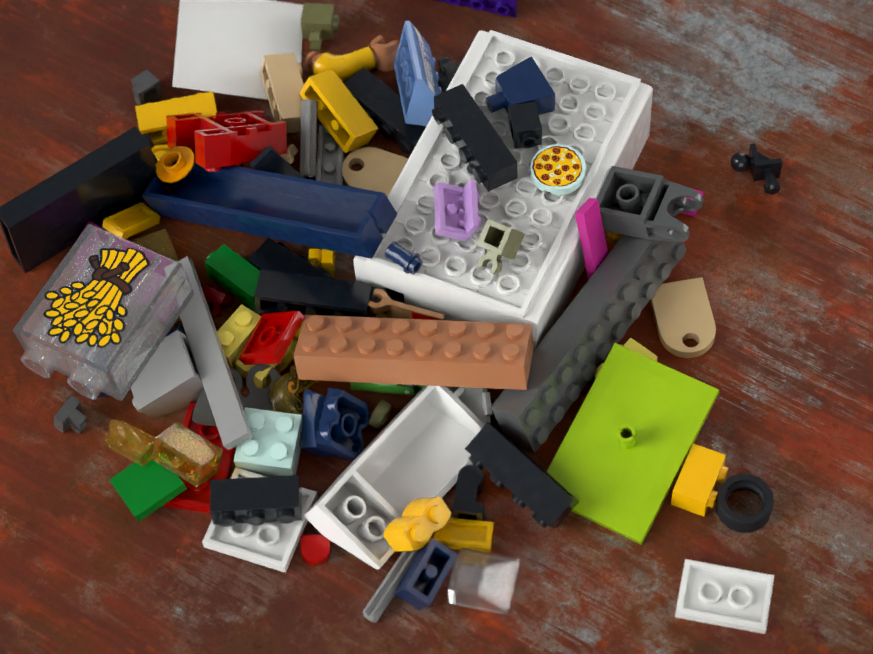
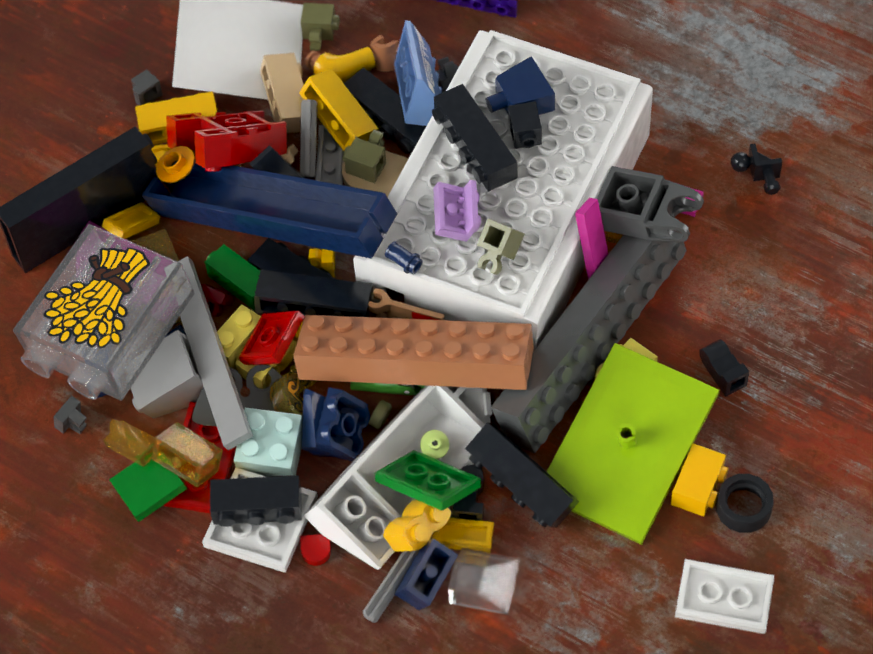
(366, 158): none -> olive brick
(428, 480): none -> green tile
(436, 452): none -> yellowish green tile
(558, 169): tile -> none
(682, 314): tan tile -> none
(724, 367): none -> black leg

